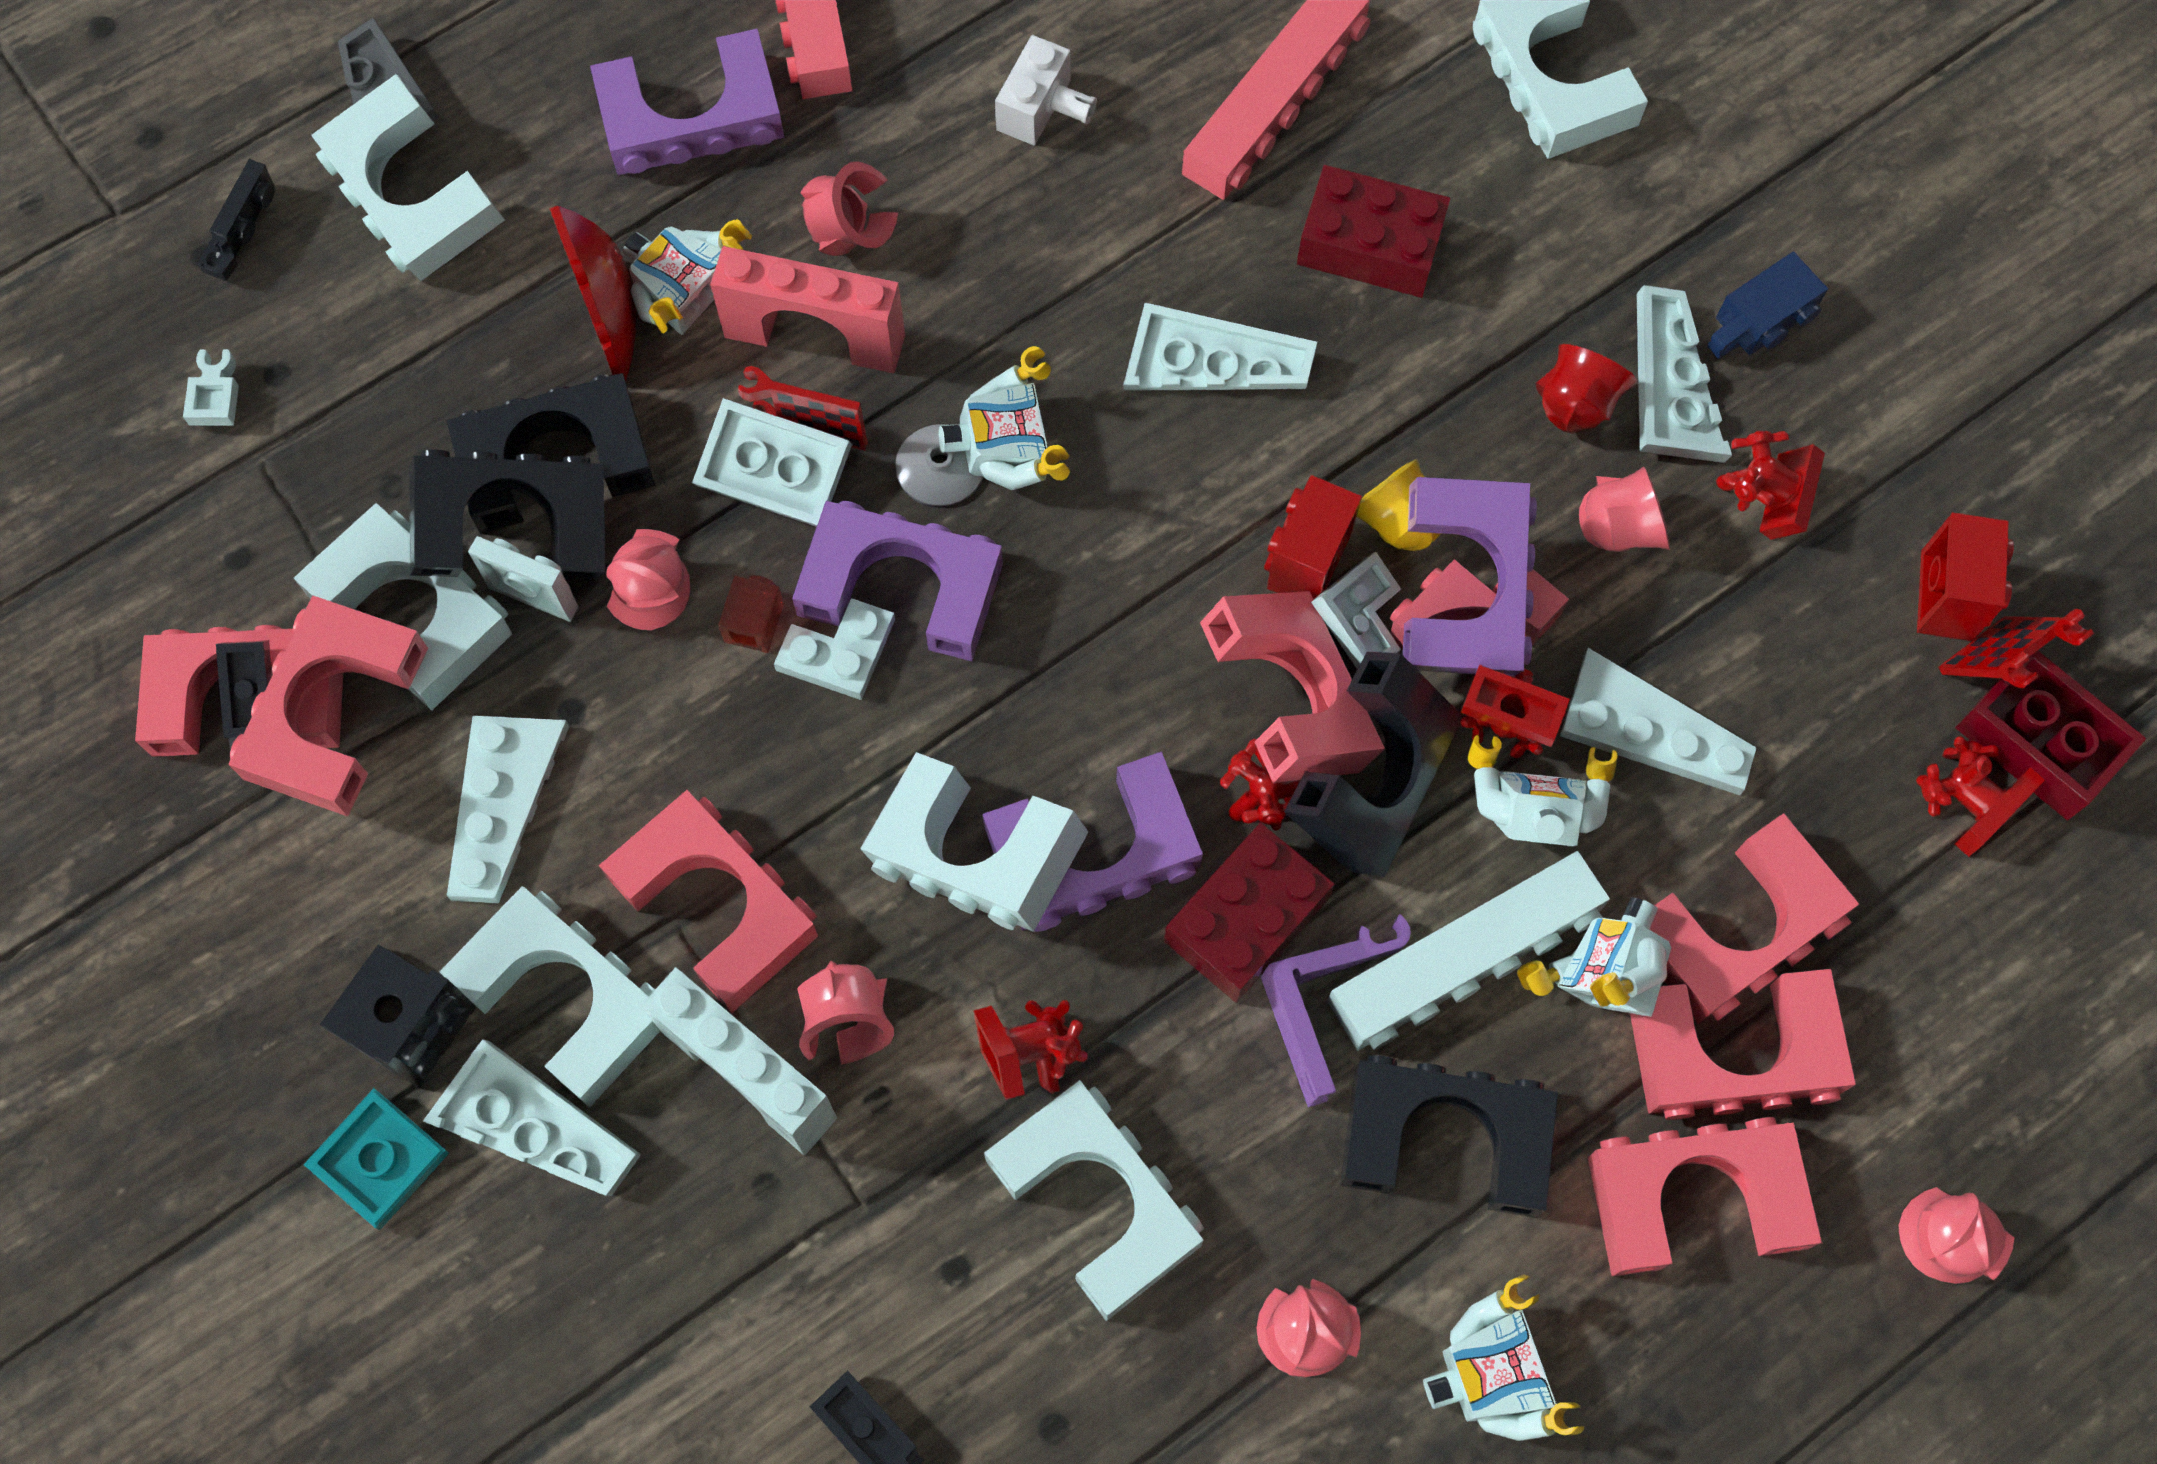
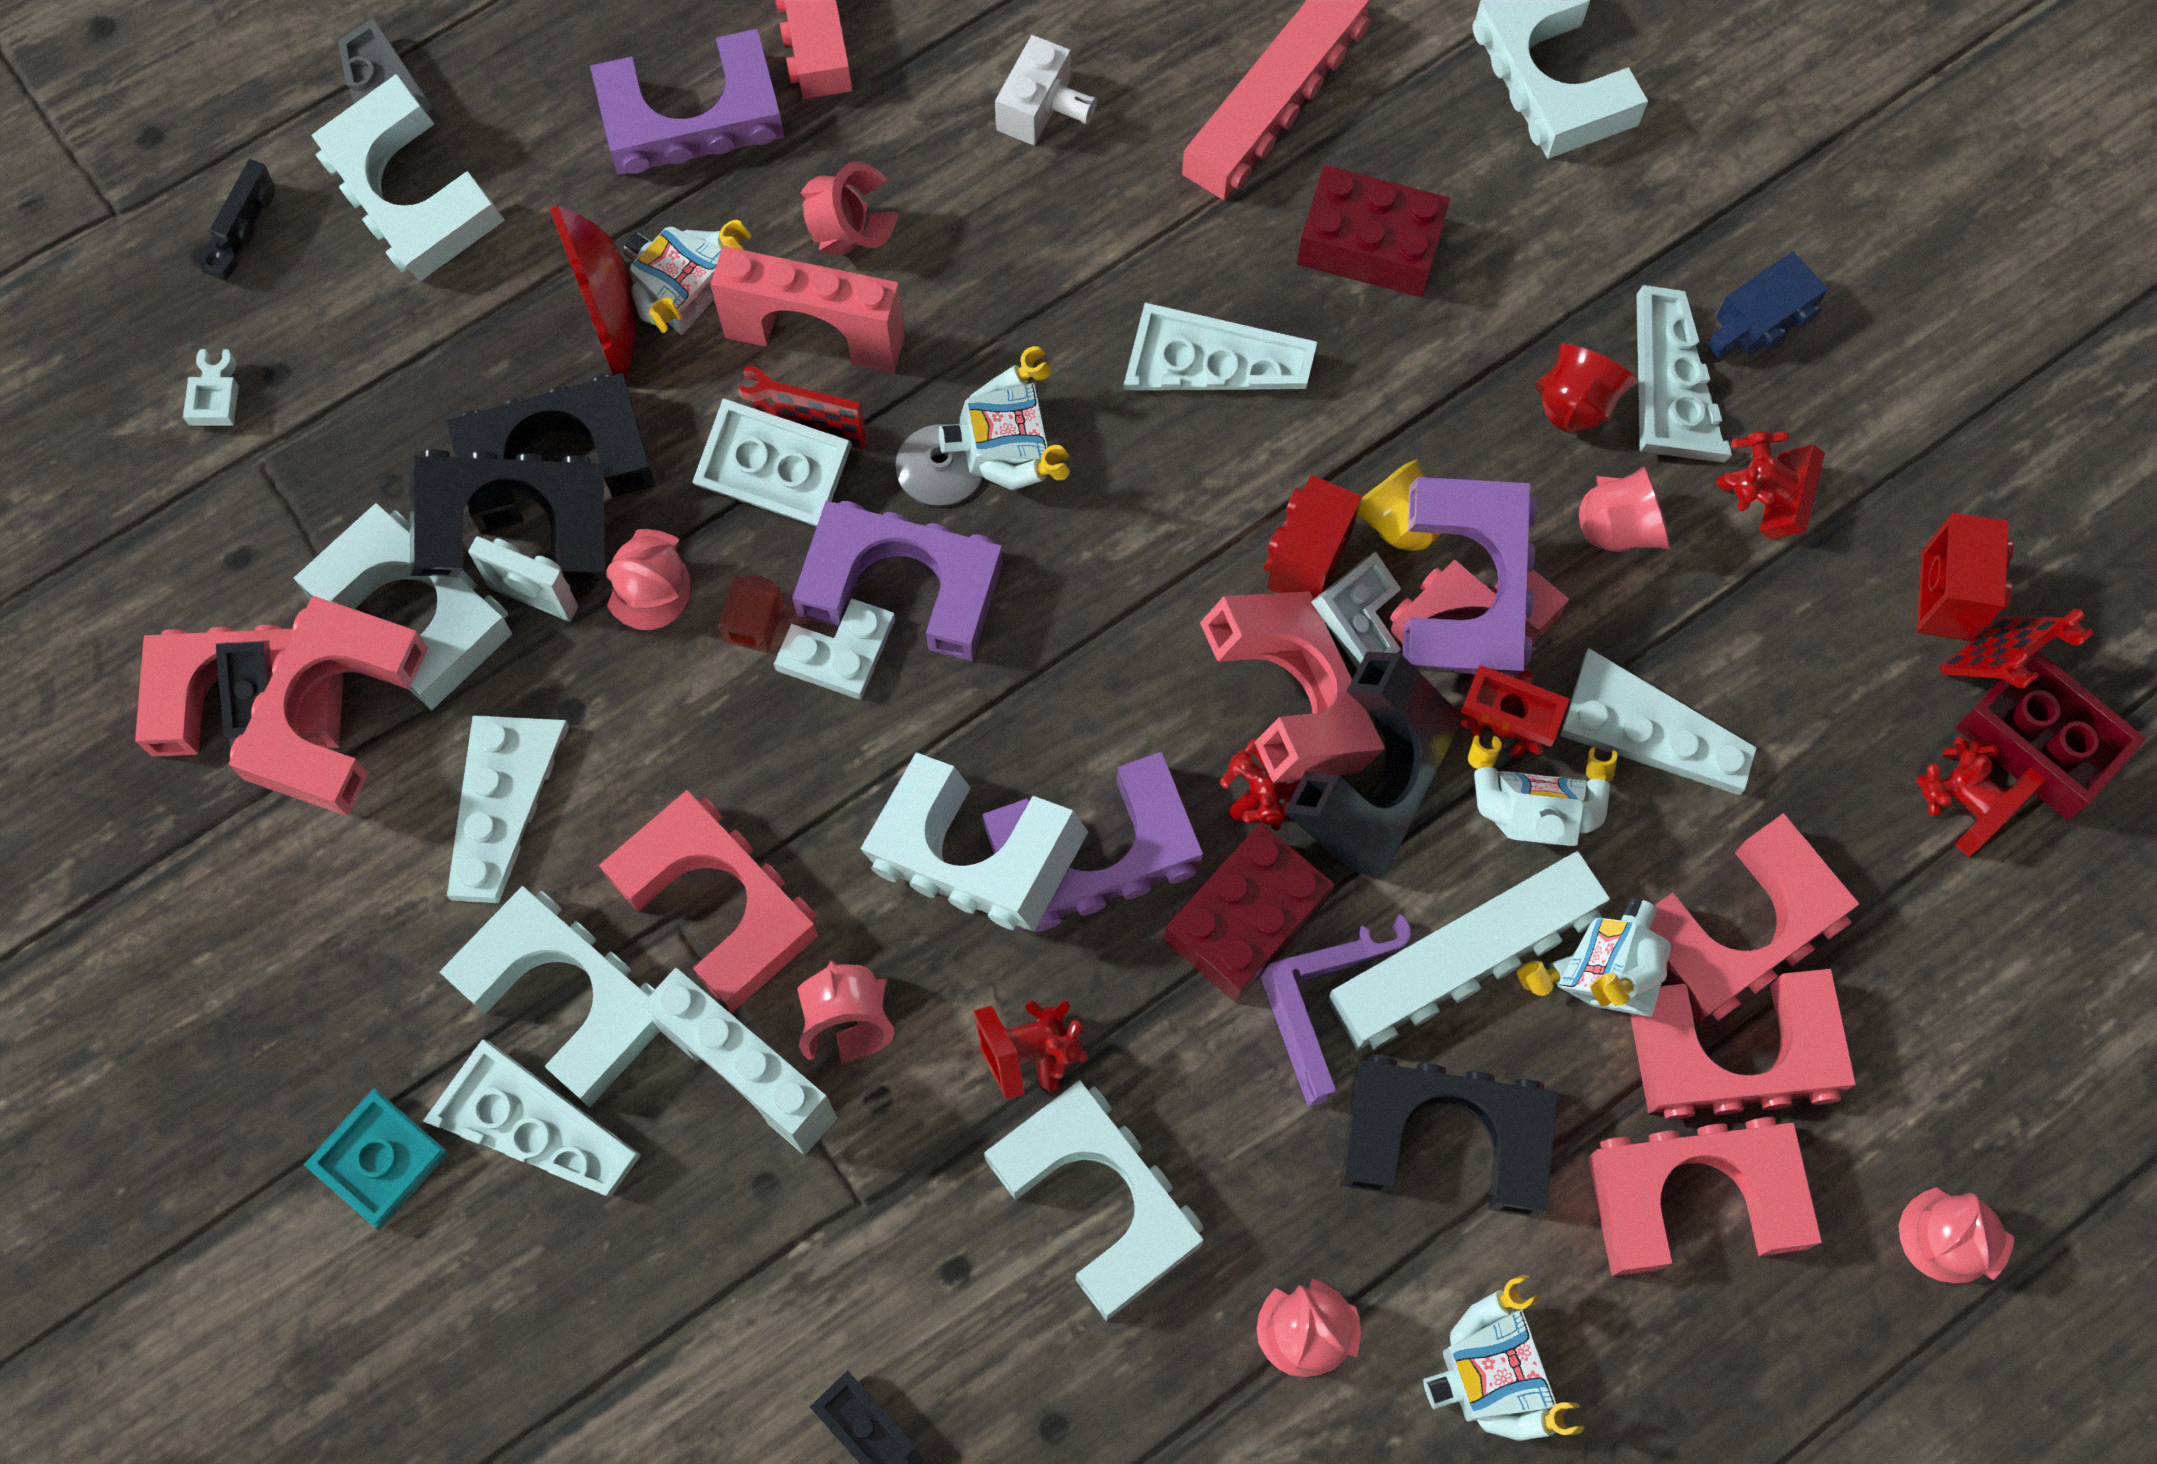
(420, 1033): black bracket -> none

